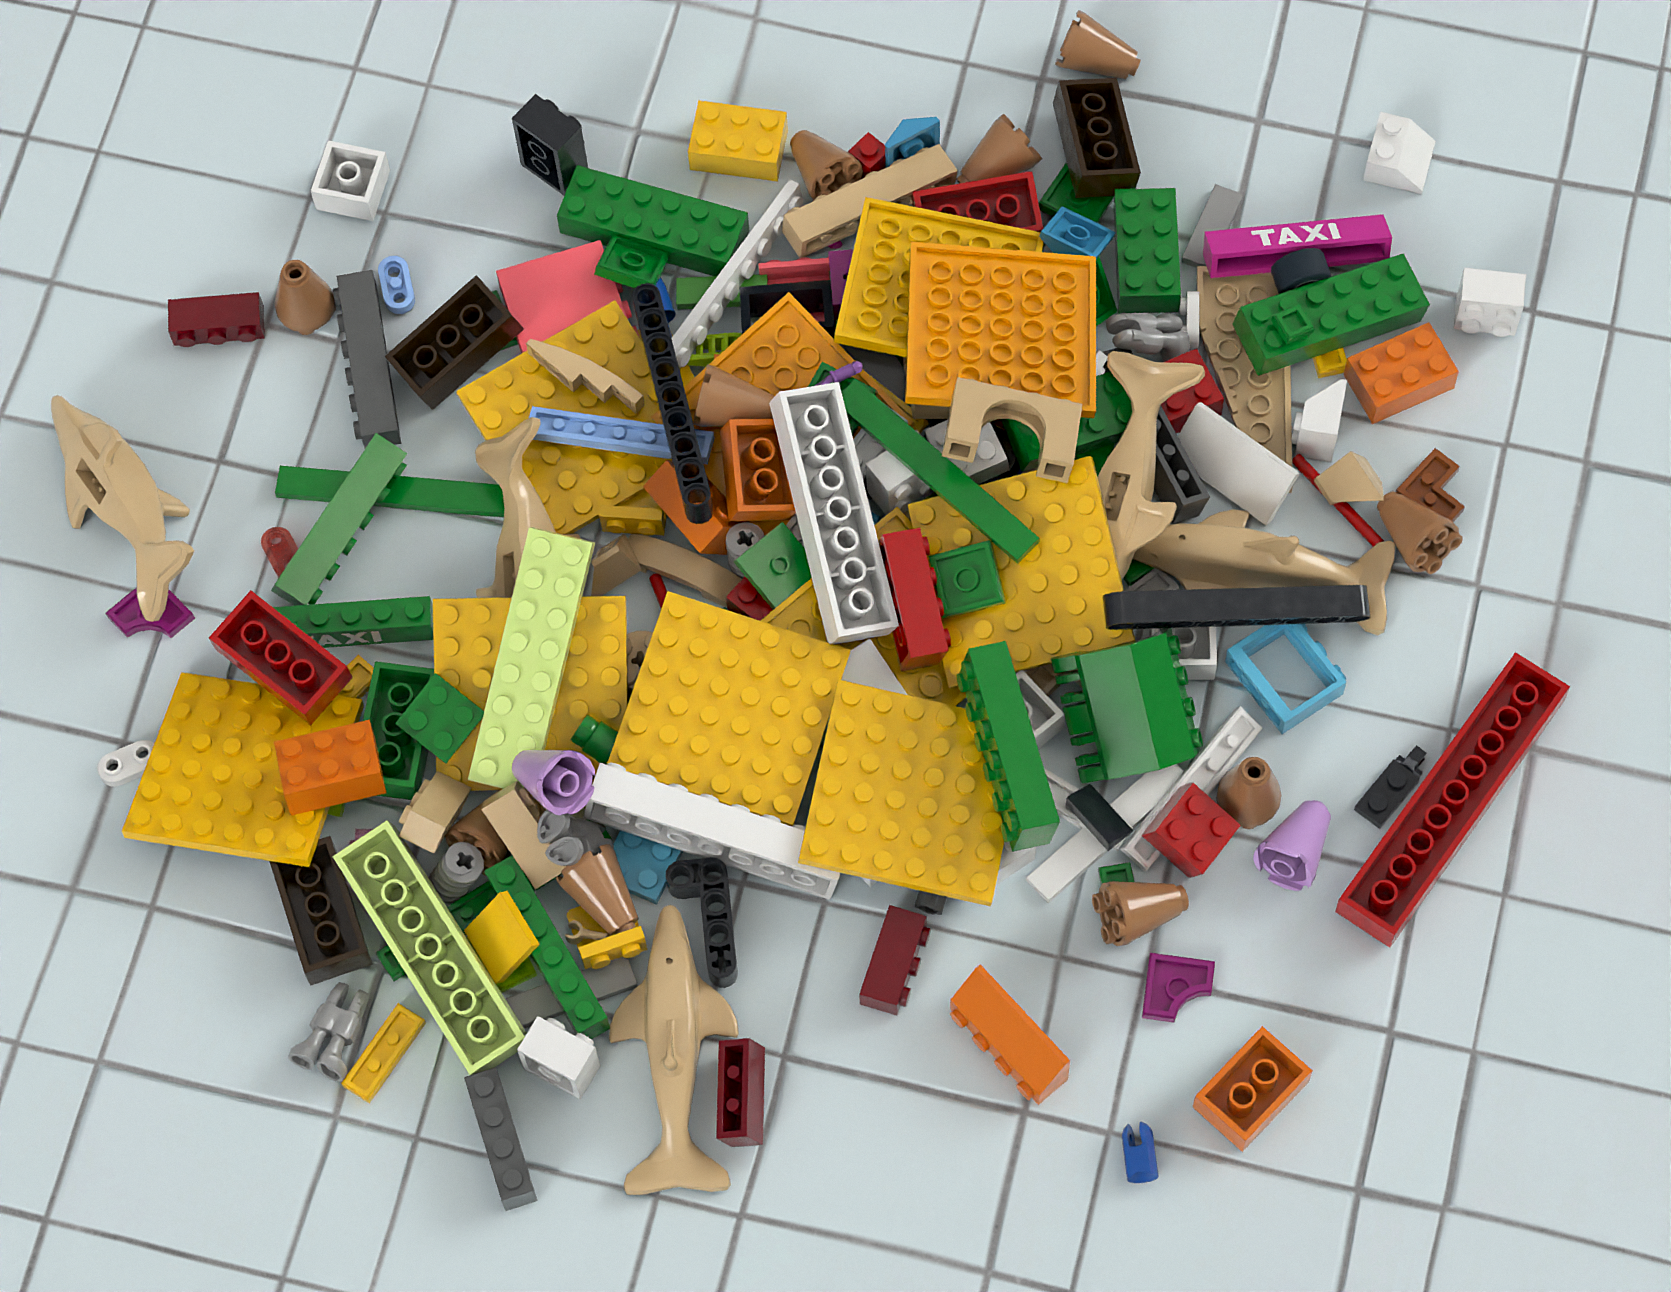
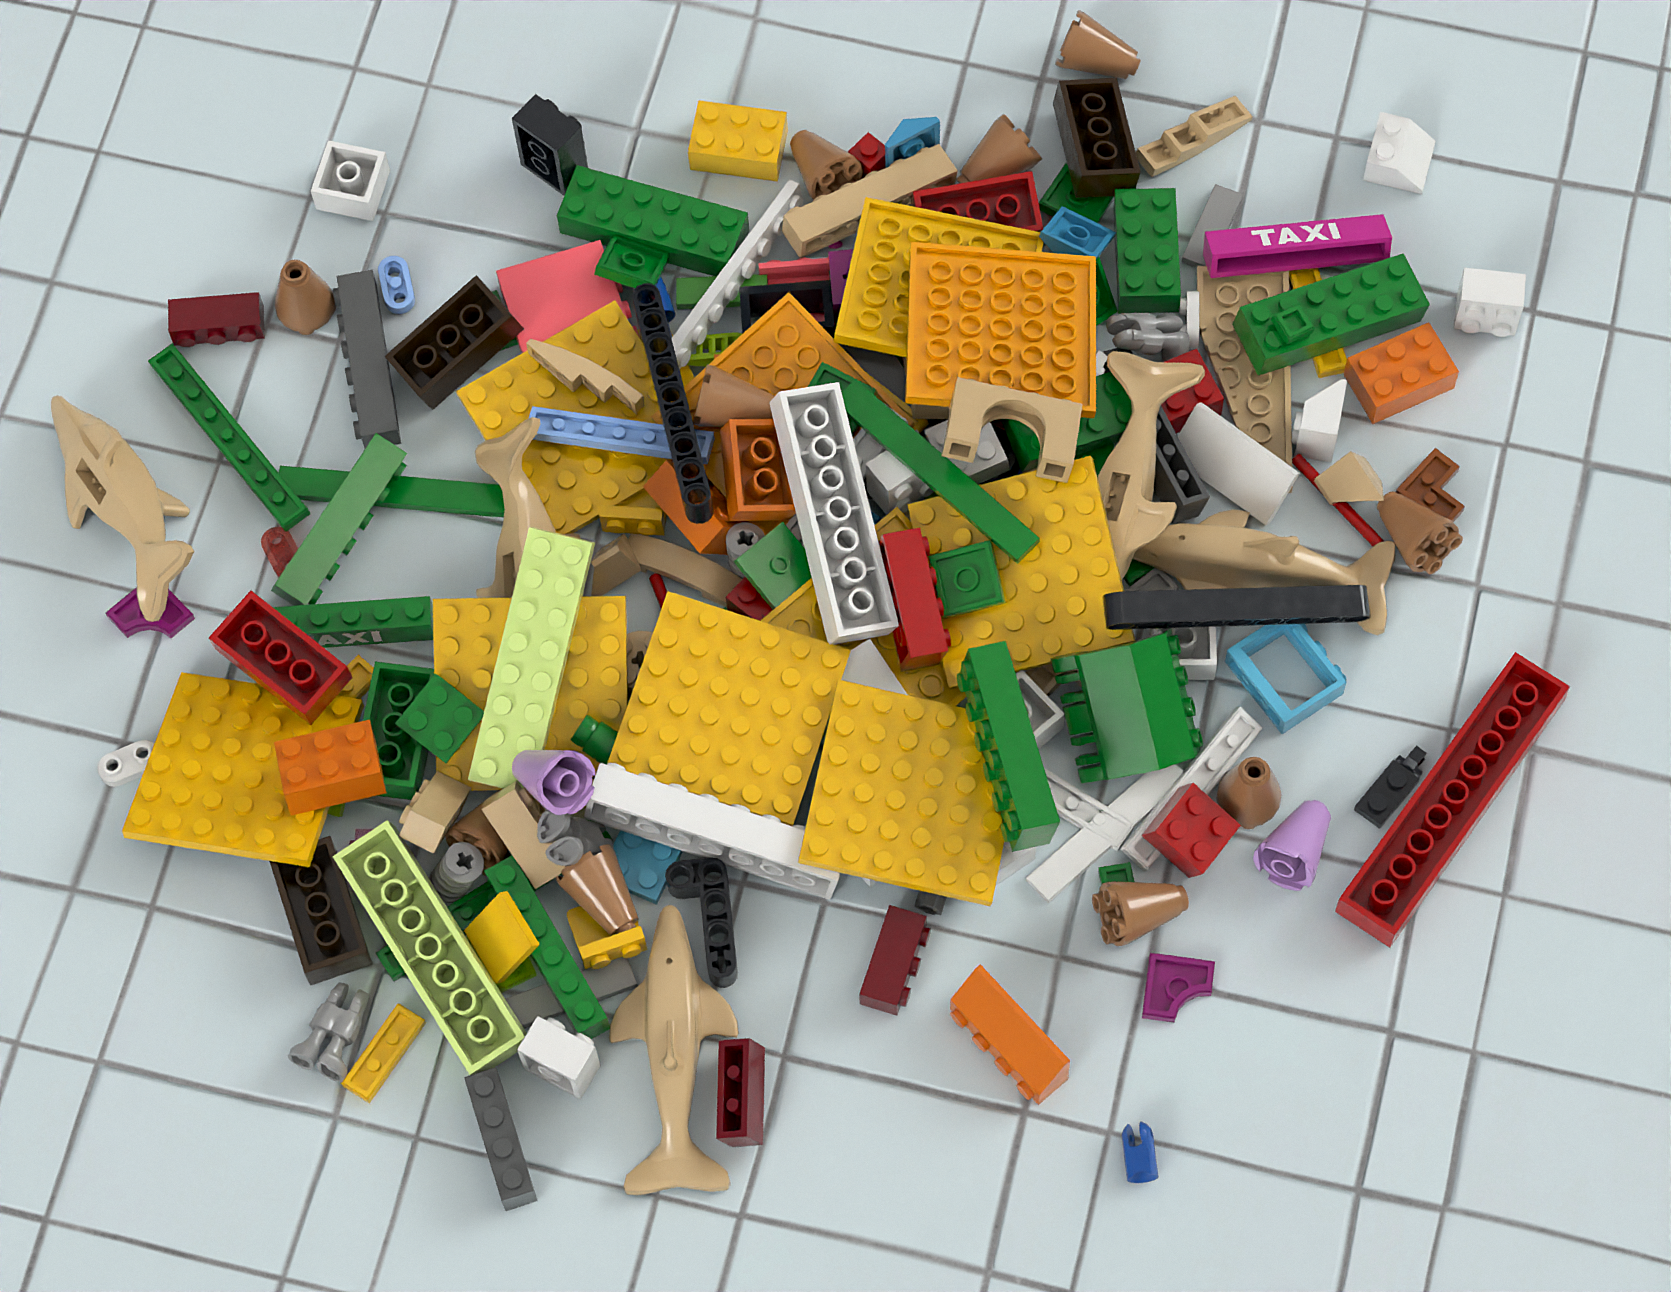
(229, 437): none -> green tile
(583, 933): tan hand -> none
(842, 373): medium lavender piece -> none
(1098, 816): black slope -> none
(1194, 136): none -> tan slope
(1252, 1088): orange brick -> none
(1299, 269): black wheel -> none

